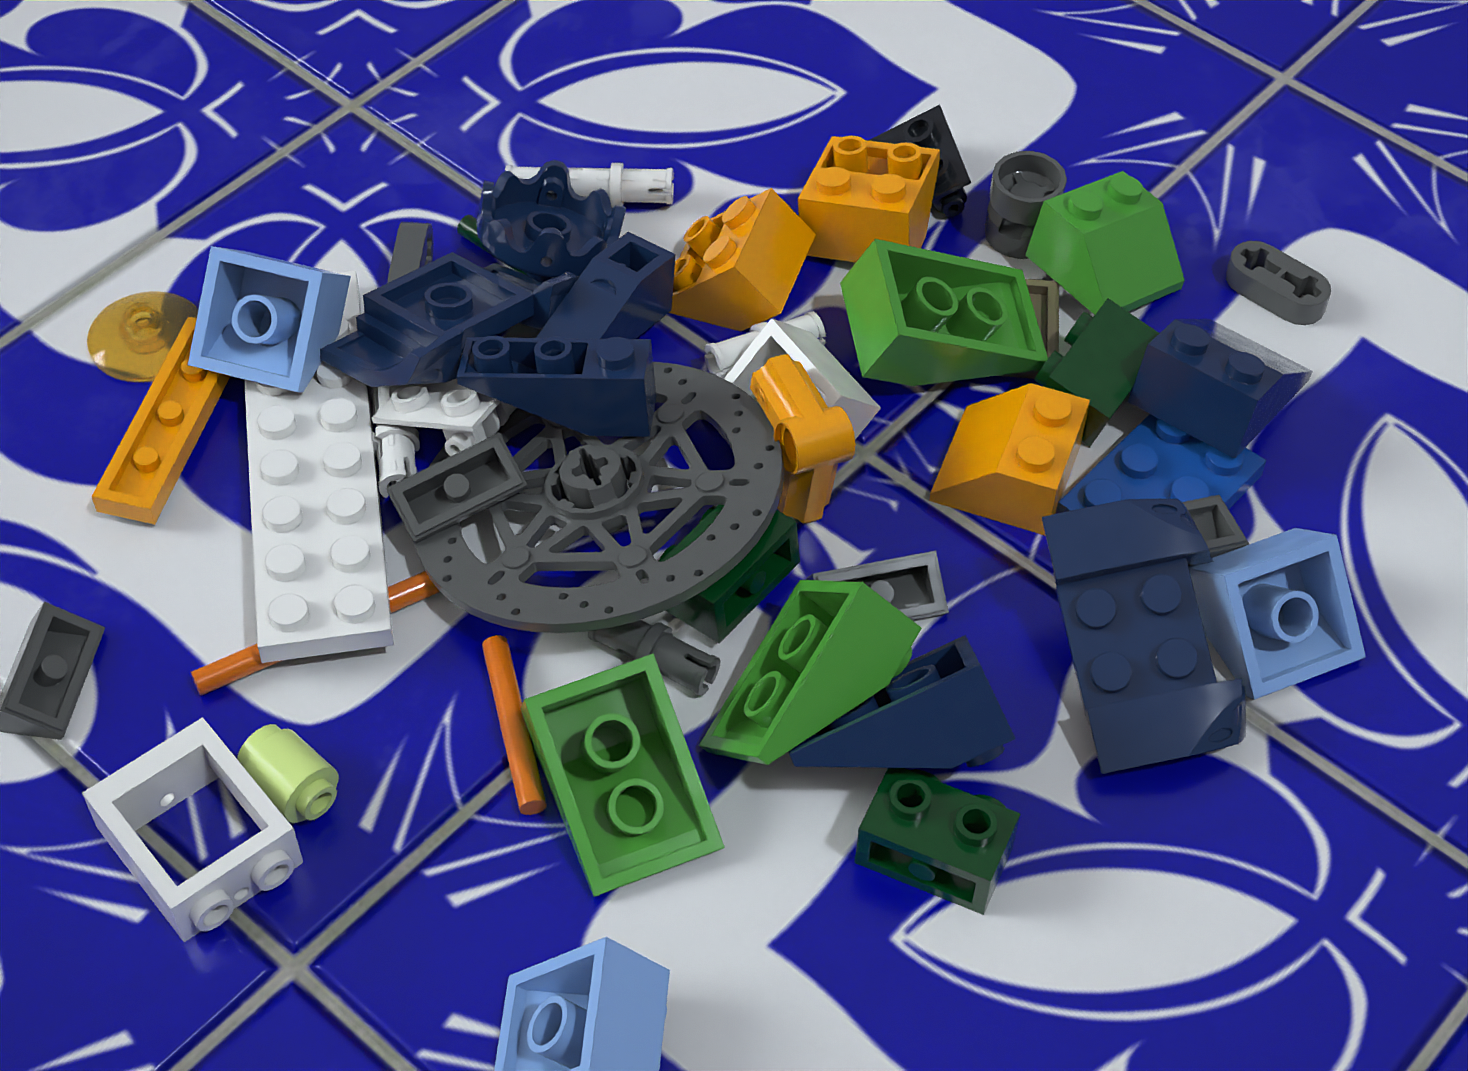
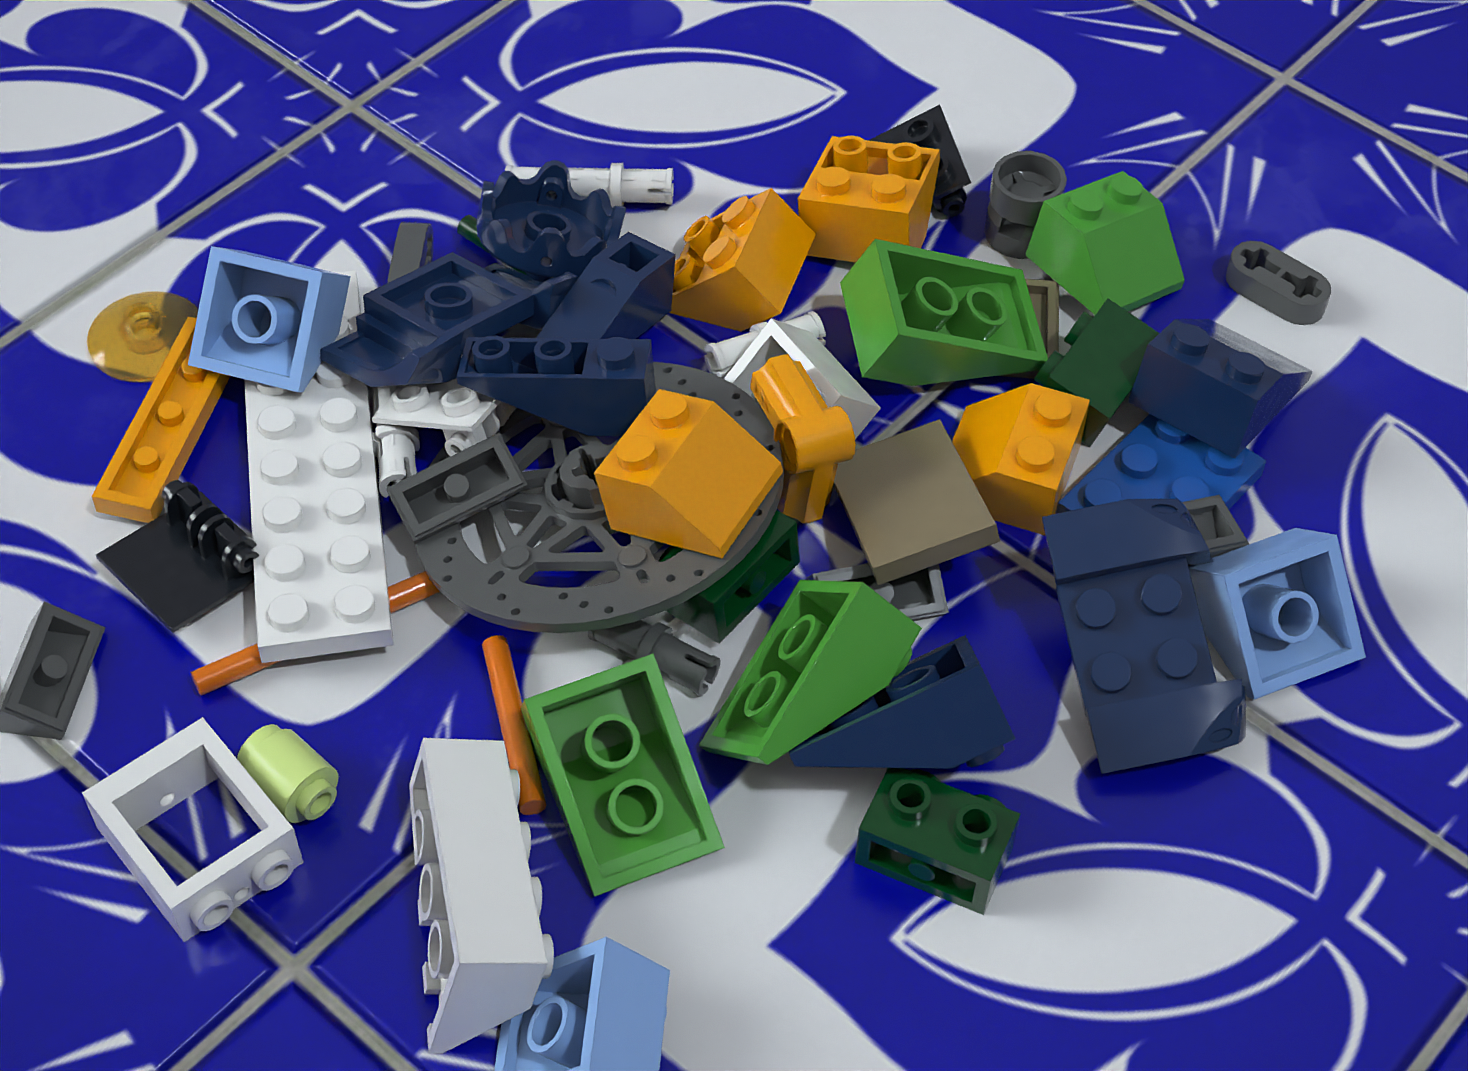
(183, 558): none -> black hinge
(475, 889): none -> white wedge
(685, 475): none -> light orange slope
(913, 503): none -> dark tan tile

